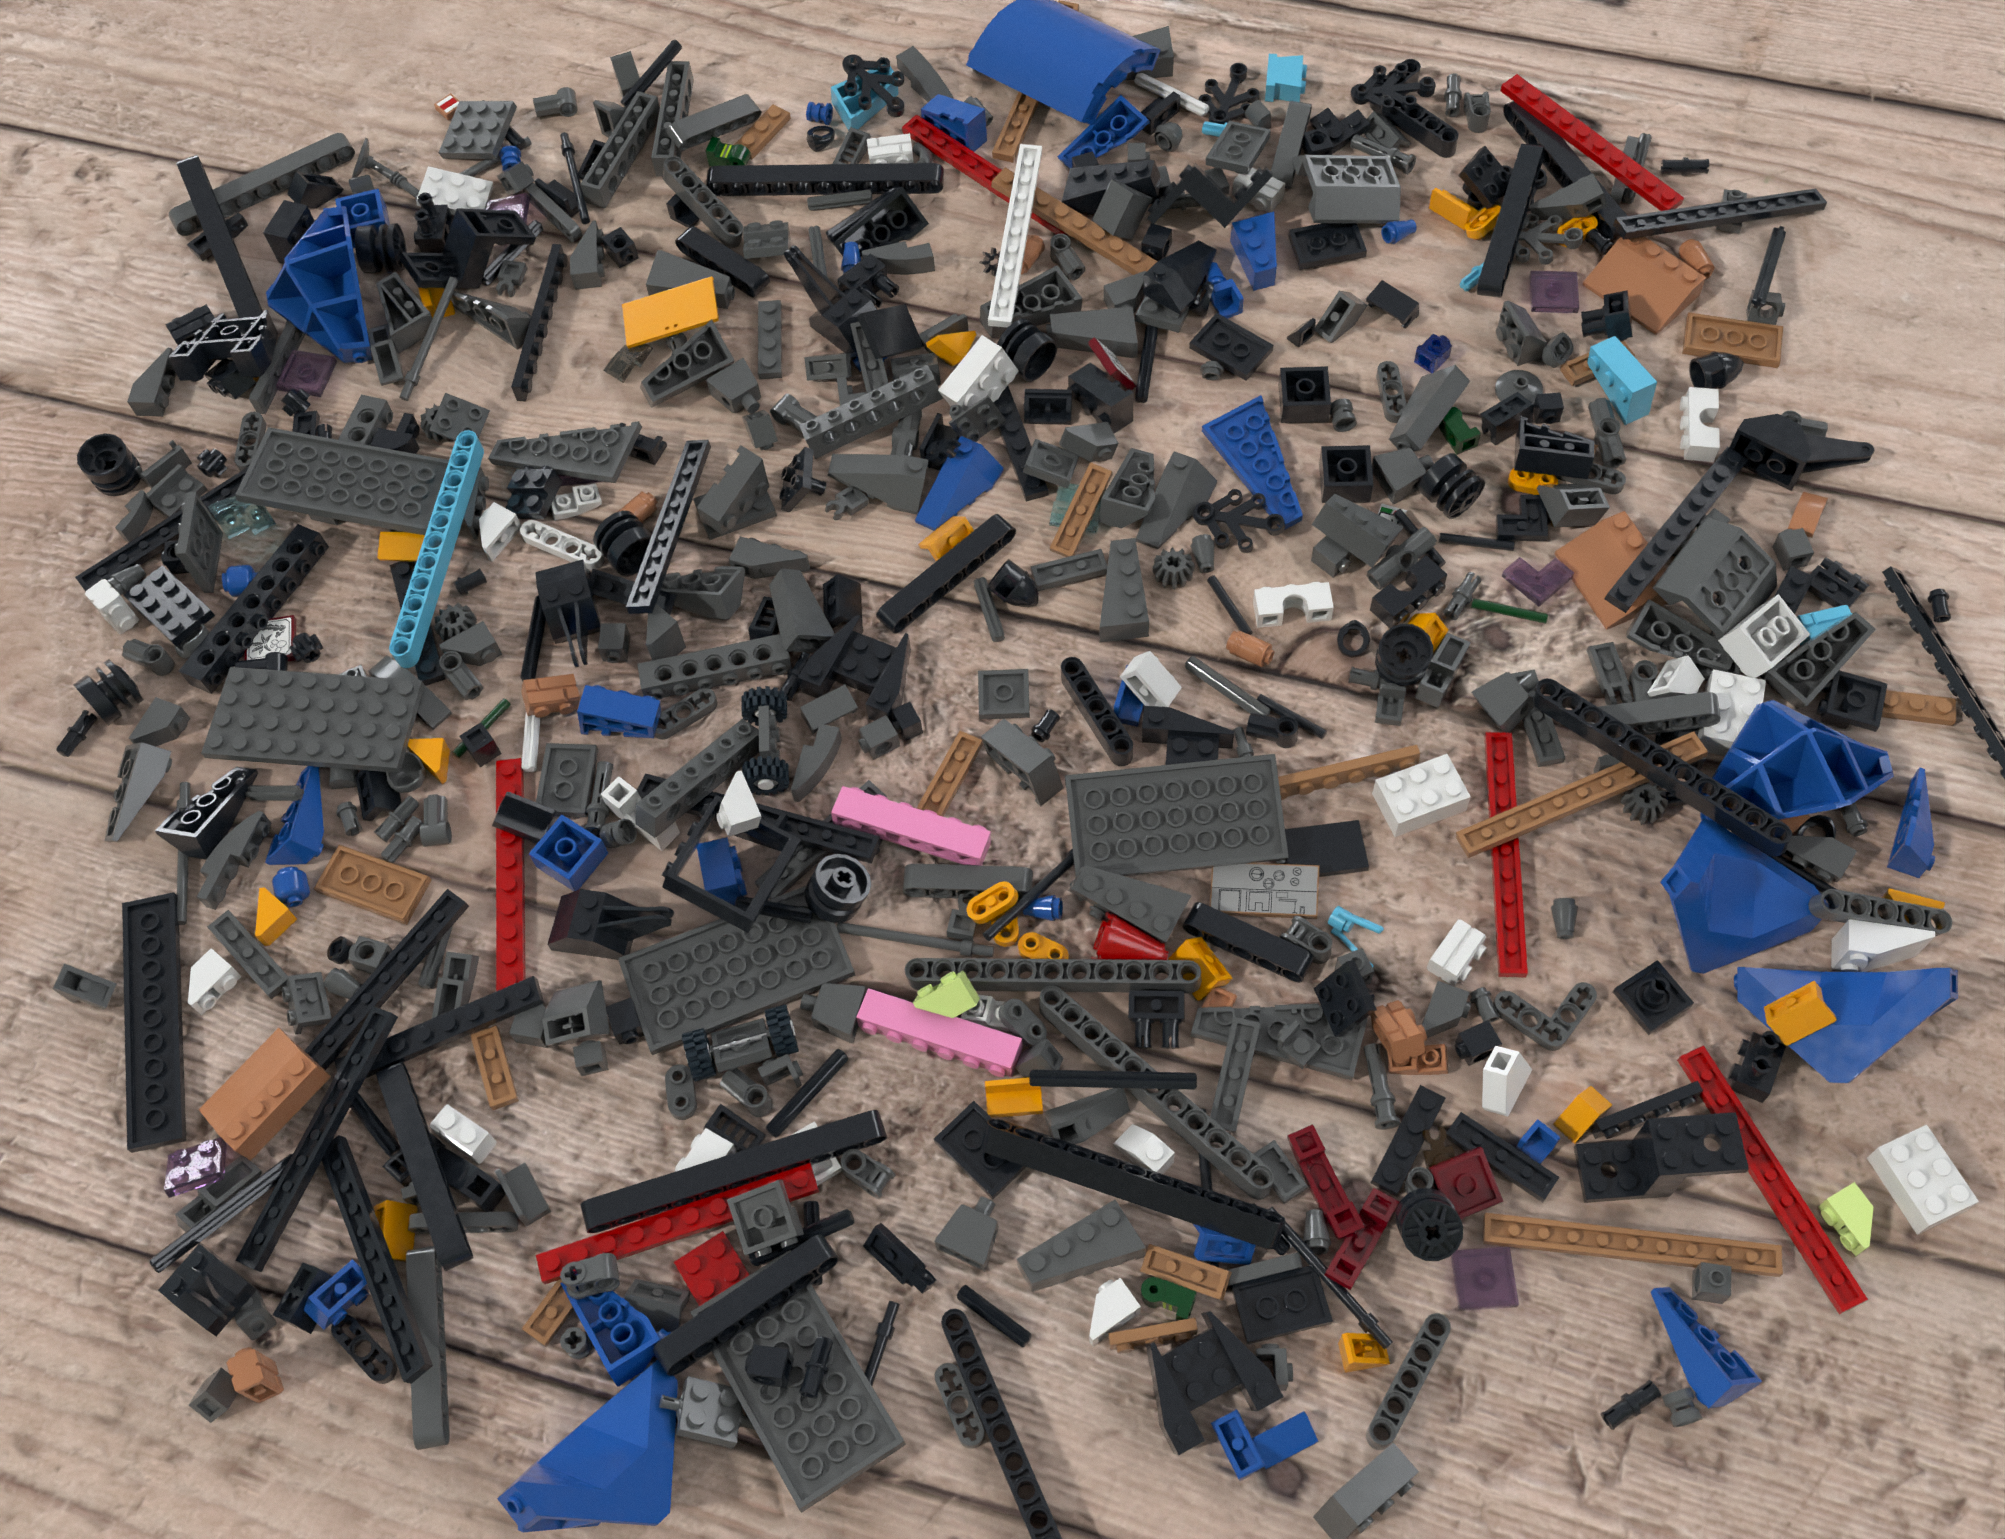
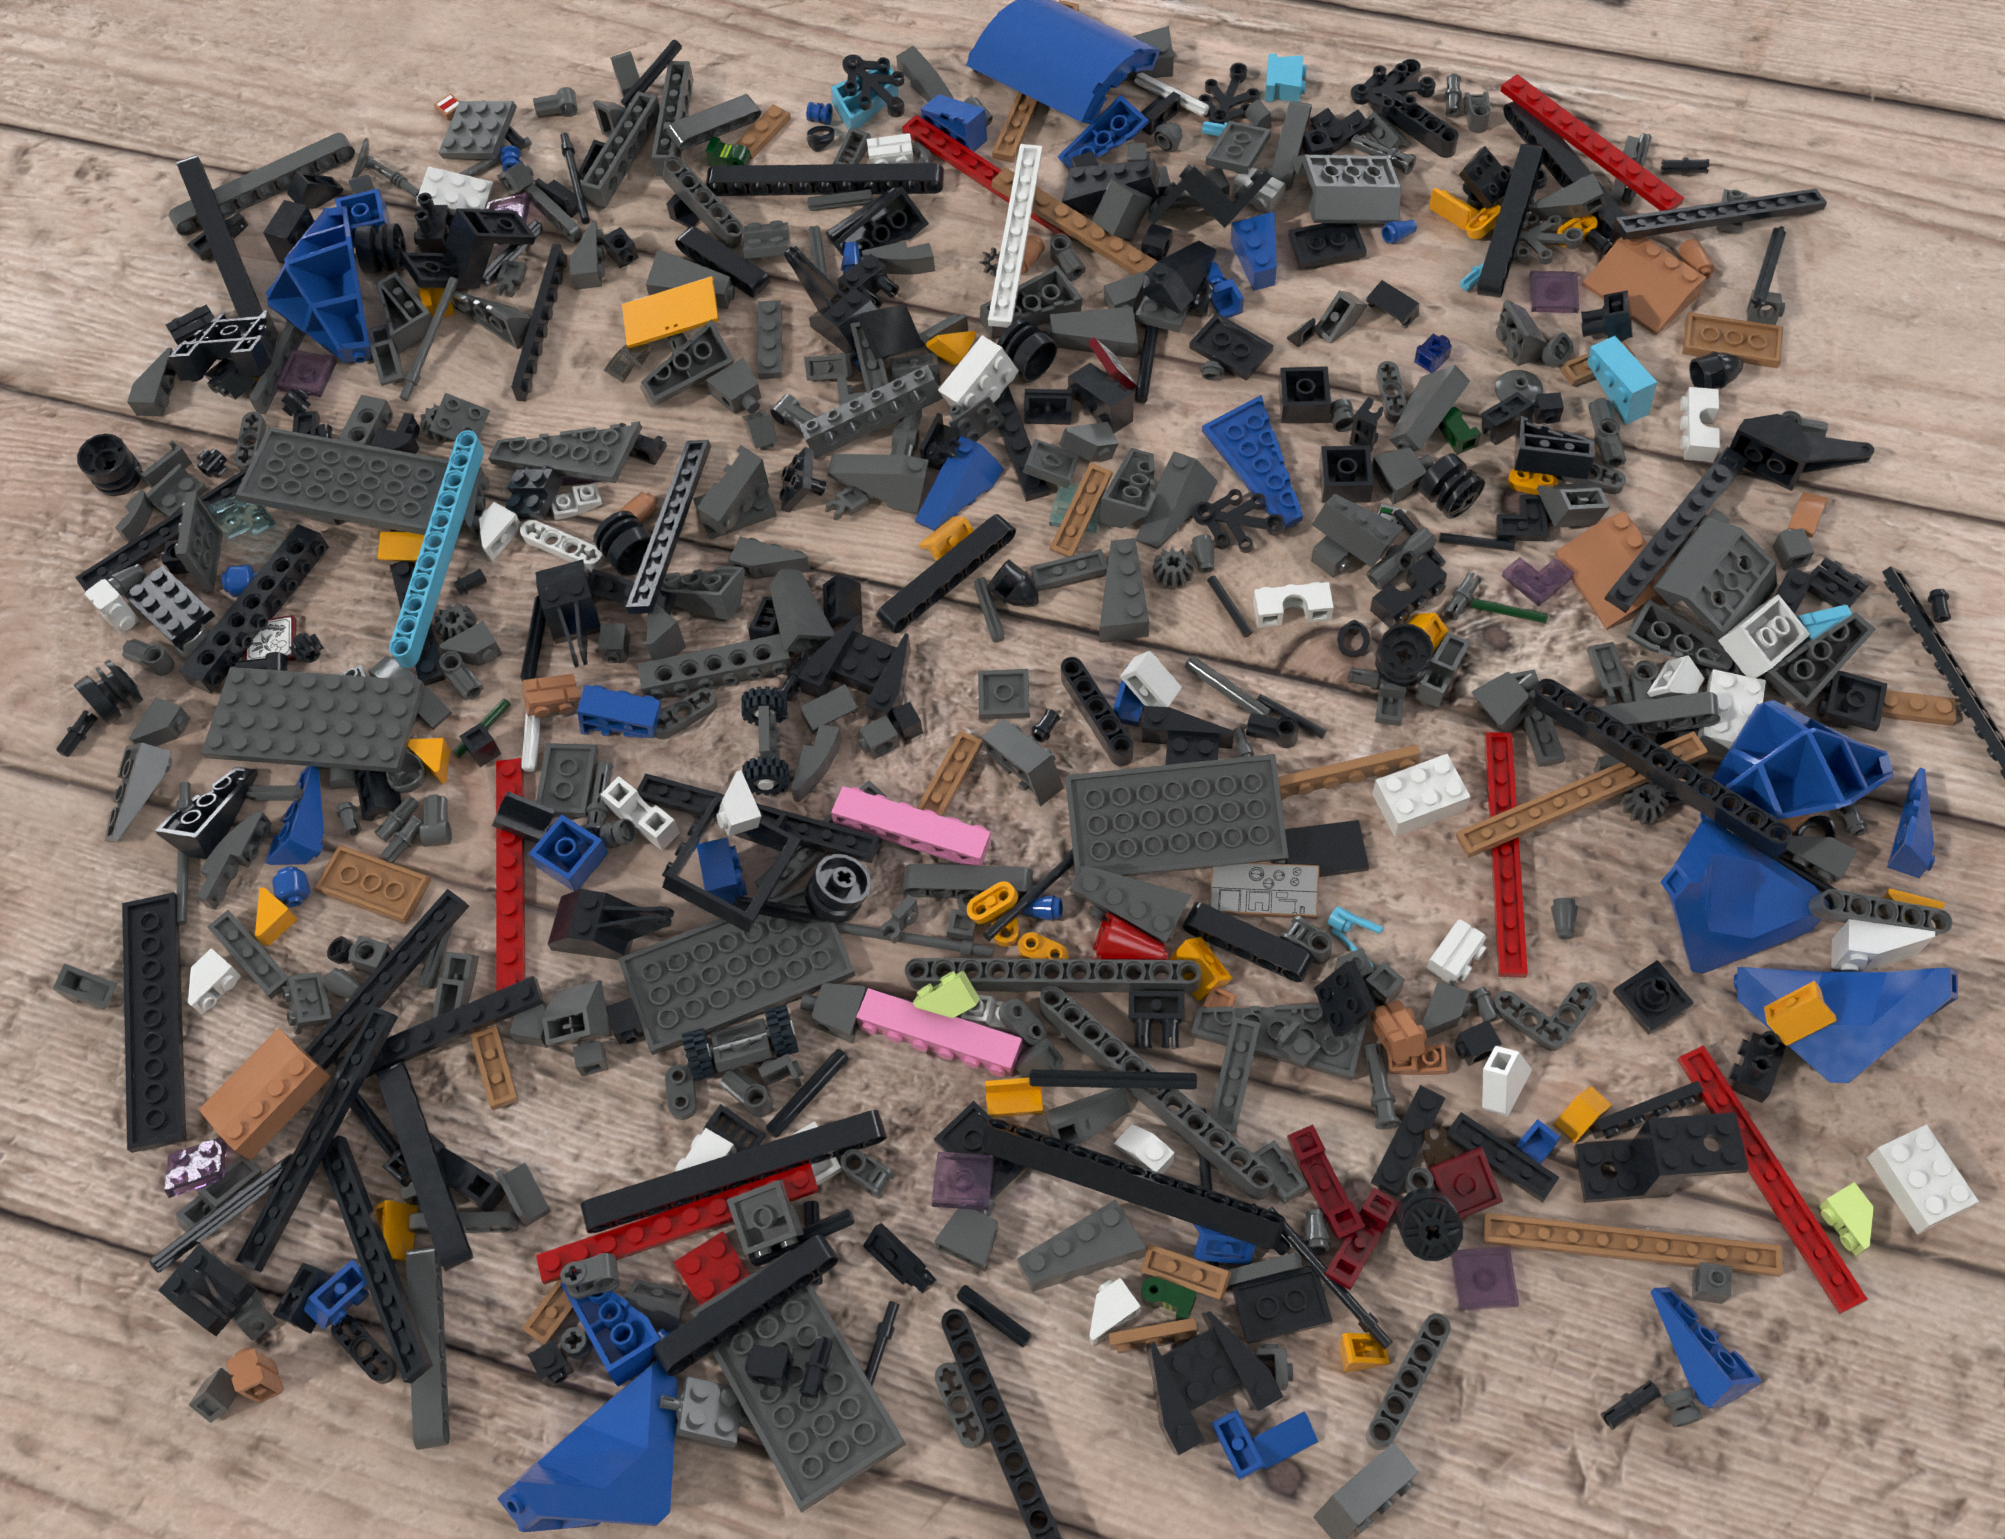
(463, 1134): white brick -> none
(551, 1363): none -> black brick
(697, 778): dark grey brick -> none
(903, 915): none -> dark grey plate
(963, 1181): none -> clear purple plate
(1250, 648): nougat head -> none
(1365, 425): none -> black hinge
(1385, 984): none -> dark grey brick

